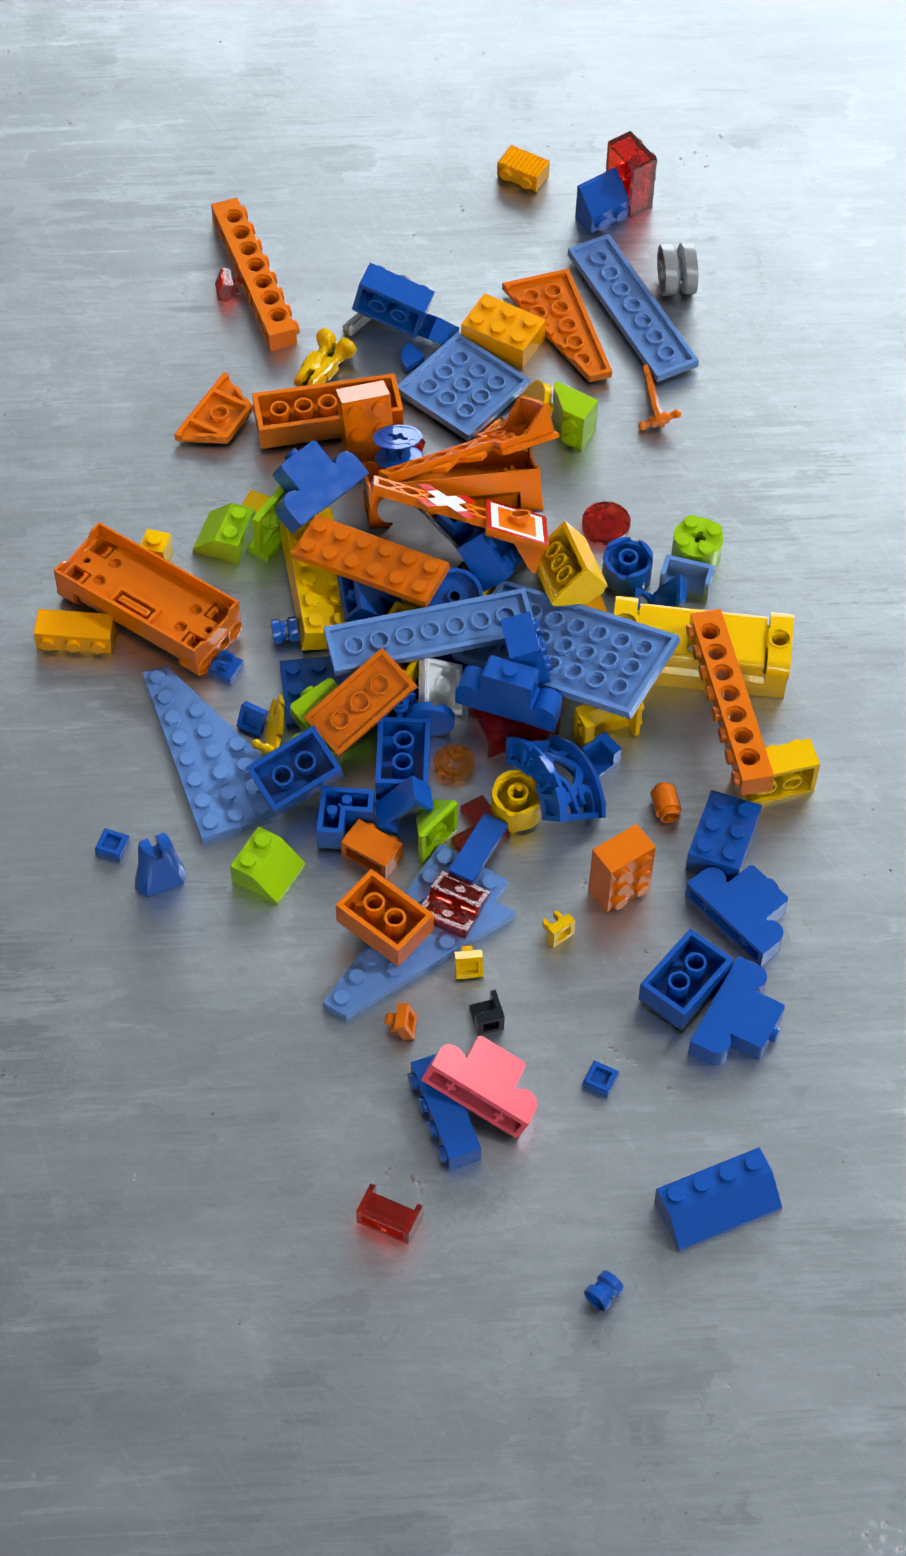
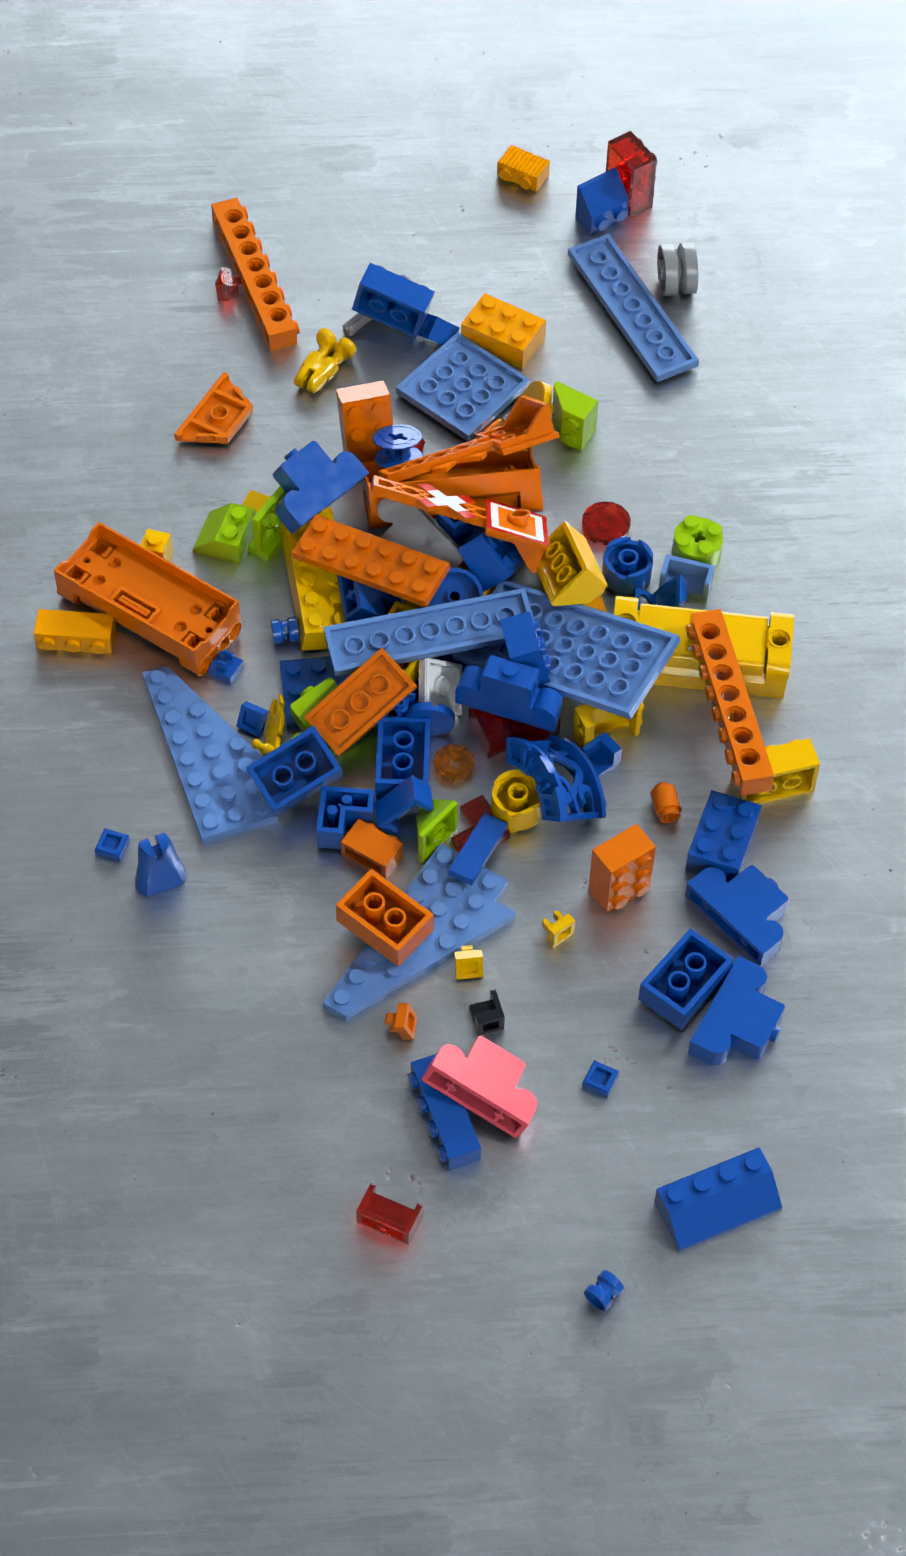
(266, 866): lime slope -> none
(310, 411): orange brick -> none
(411, 357): blue tile -> none
(455, 903): clear red slope -> none
(567, 321): orange wing -> none
(660, 418): orange piece -> none

